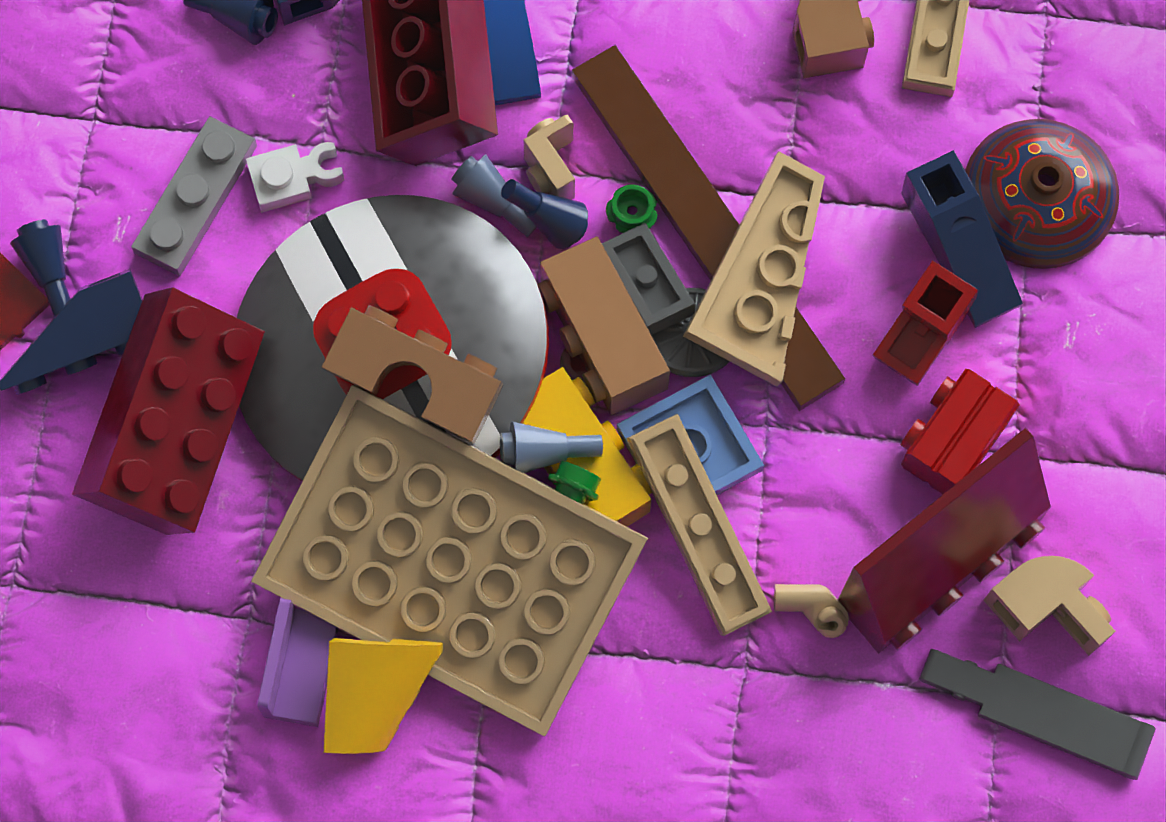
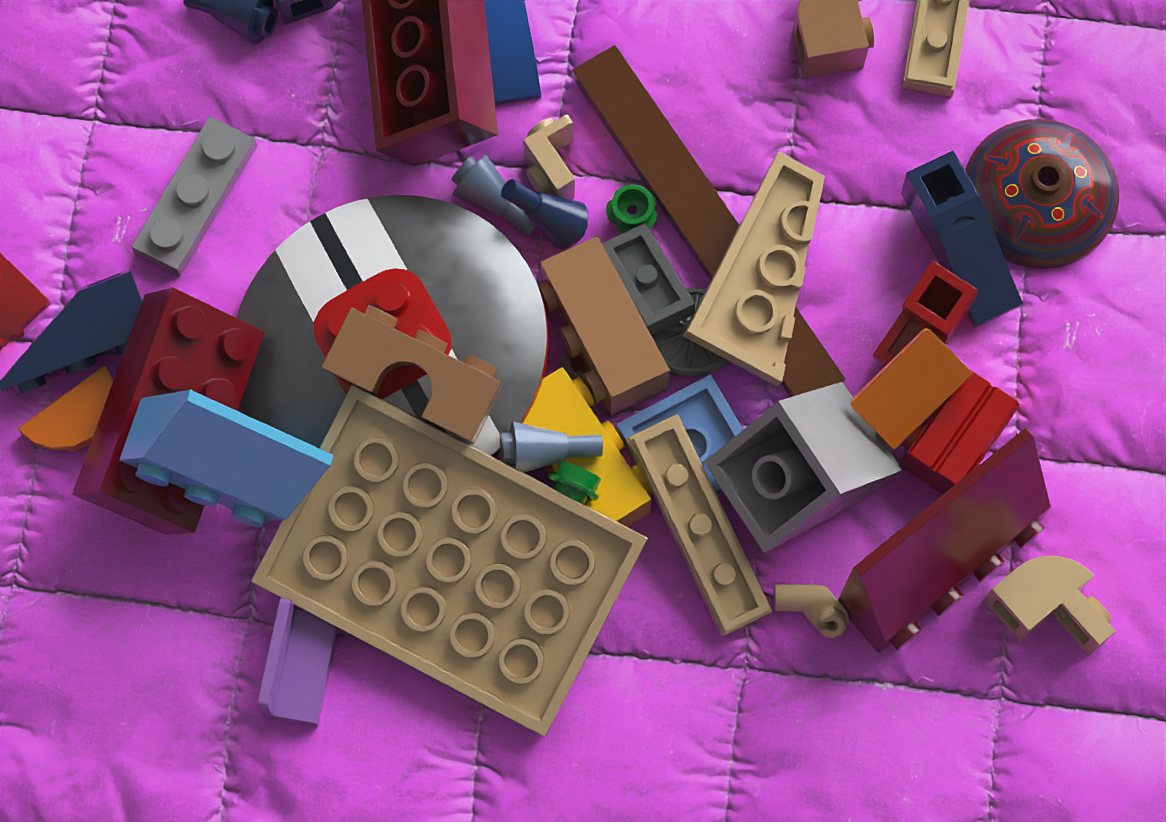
(42, 253): dark blue cone -> none
(71, 418): none -> orange tile
(222, 457): none -> medium azure slope
(284, 177): white plate -> none
(372, 690): yellow slope -> none
(801, 465): none -> light grey slope
(910, 387): none -> orange panel
(1045, 713): dark grey piece -> none

